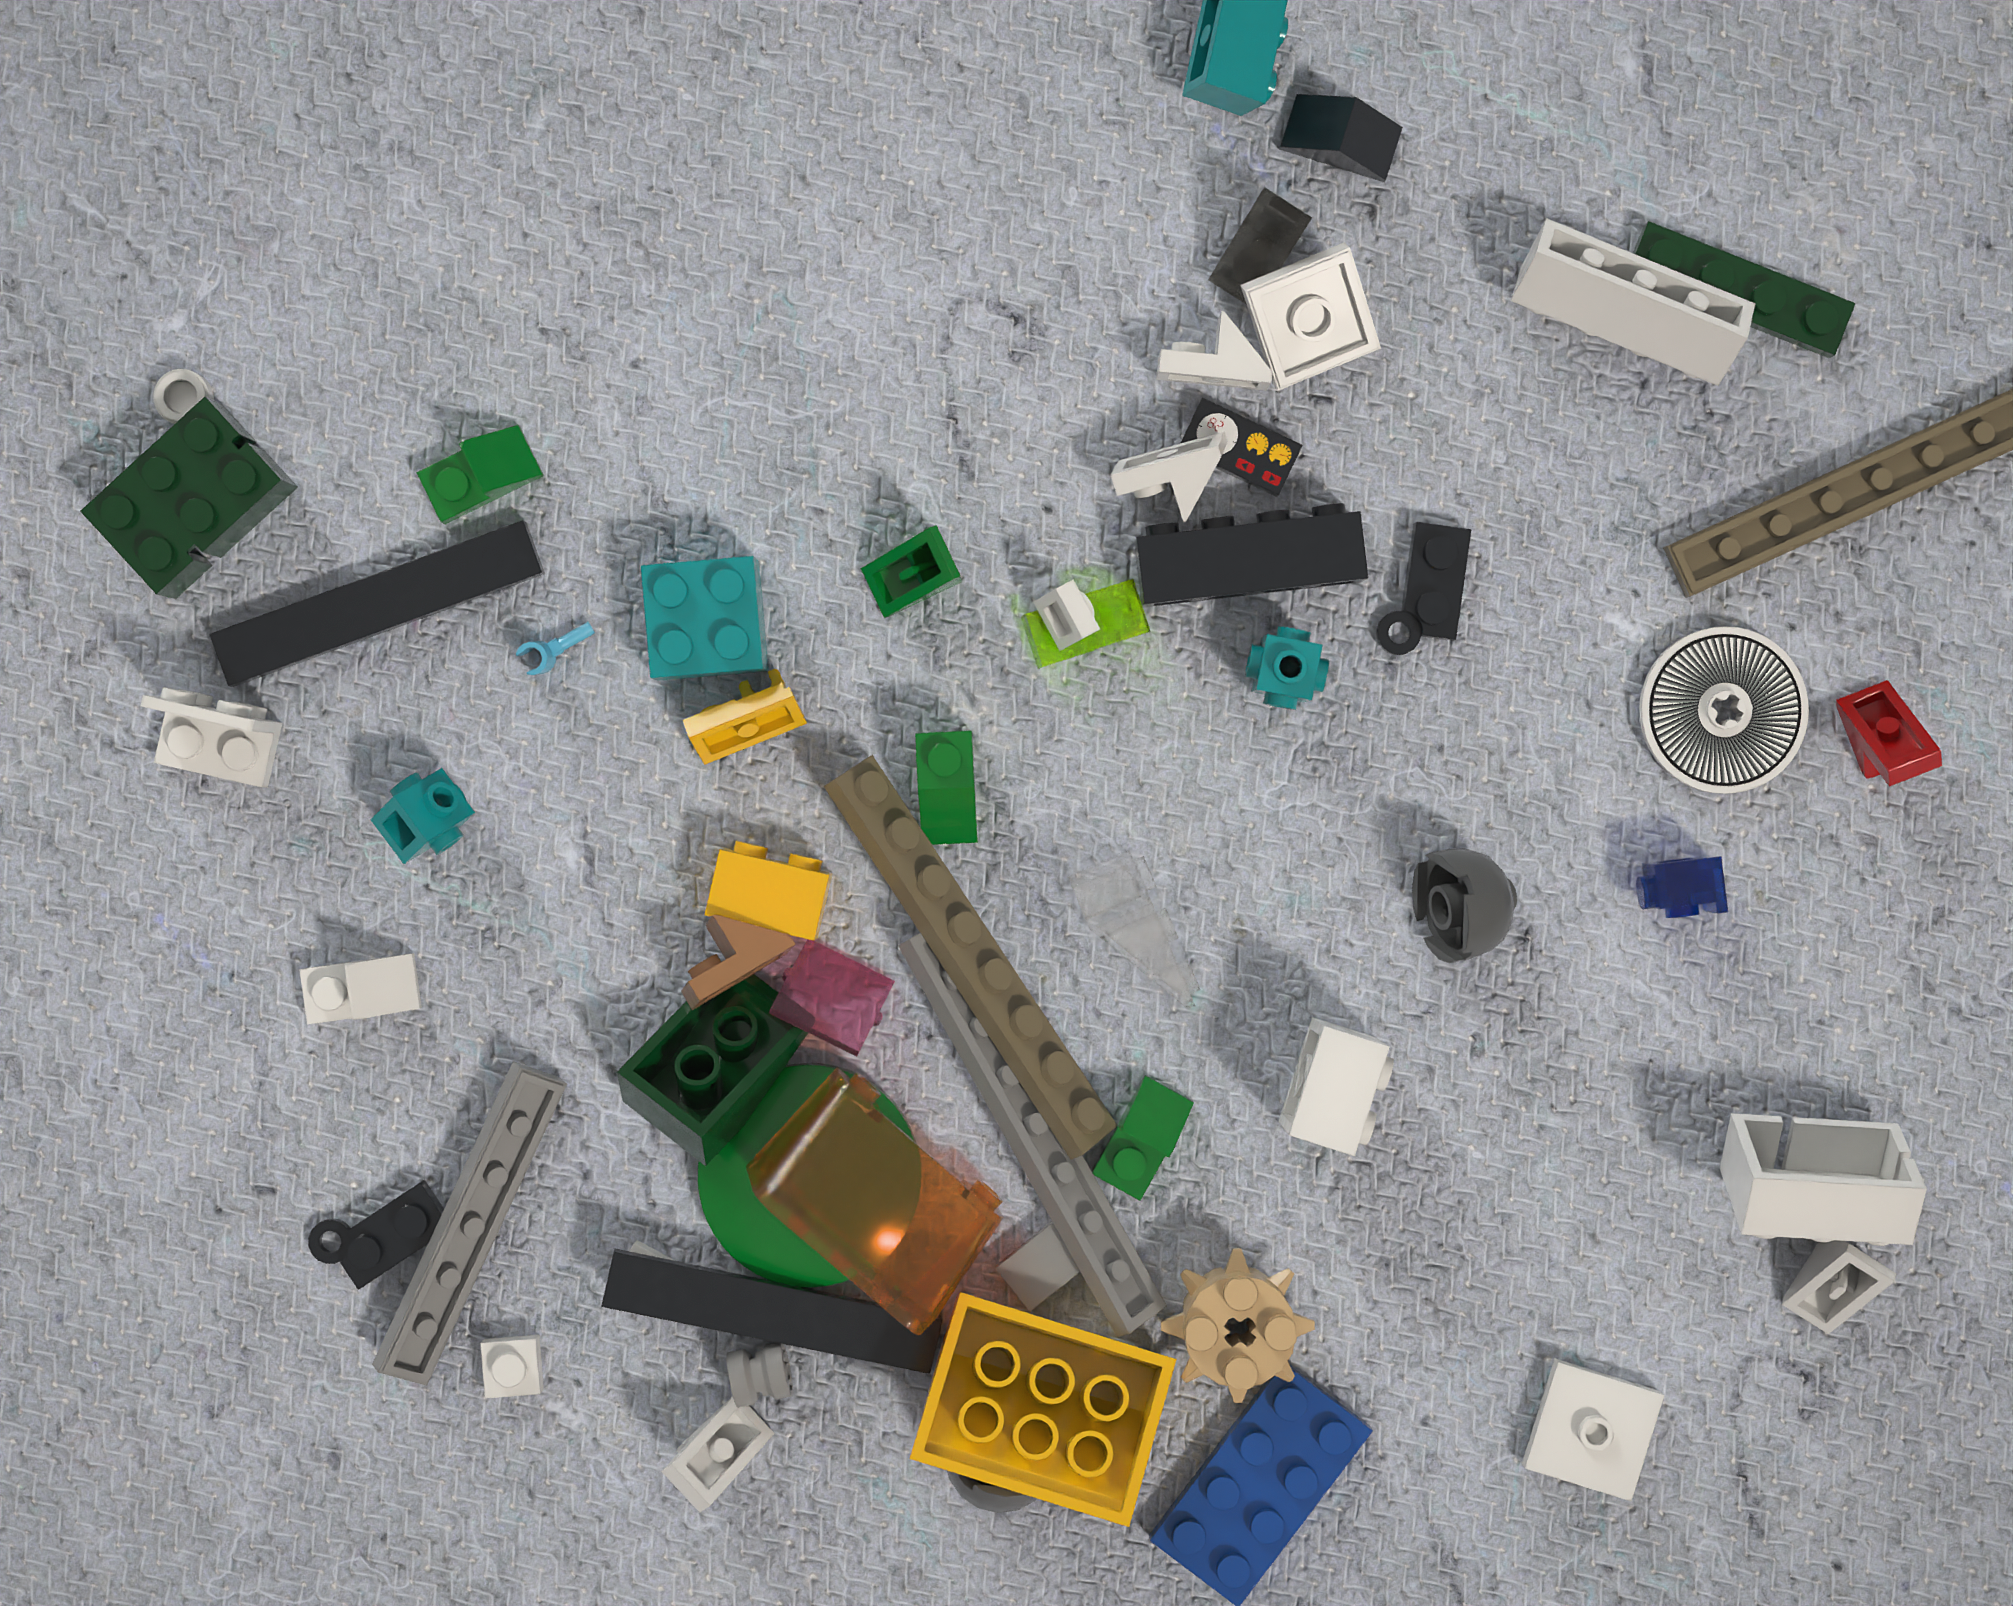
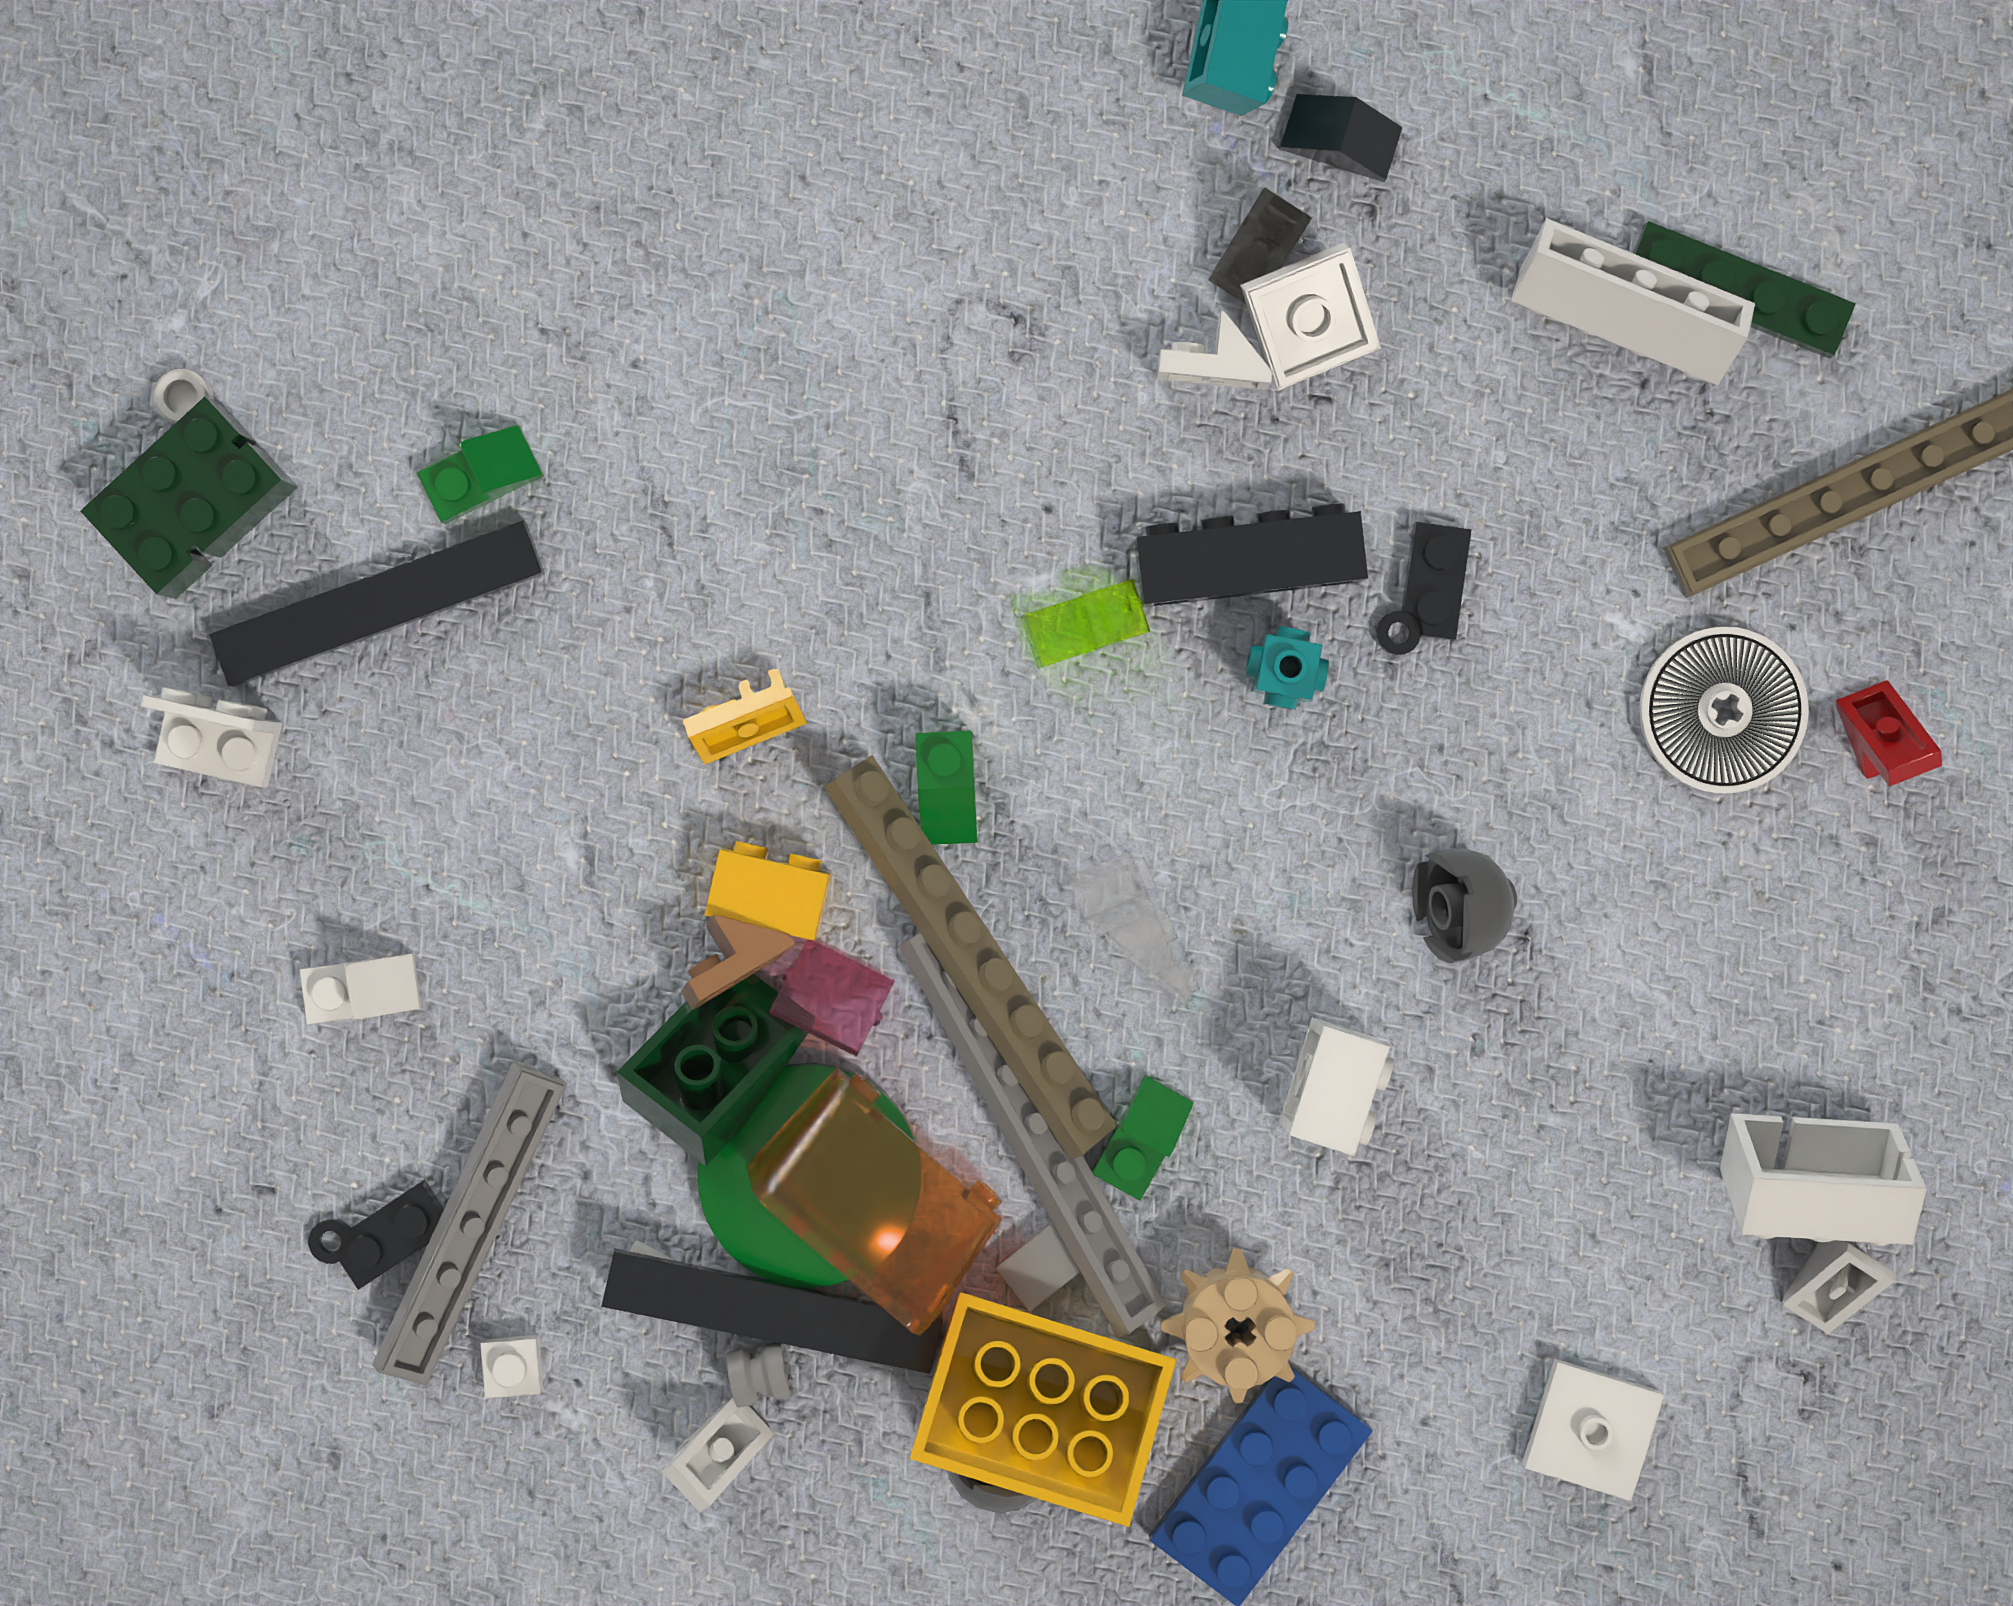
(423, 815): teal brick -> none
(554, 647): medium azure hand -> none
(704, 618): teal brick -> none
(911, 572): green slope -> none
(1067, 614): white plate -> none
(1184, 465): white slope -> none
(1251, 450): tile -> none
(1683, 885): clear blue brick -> none

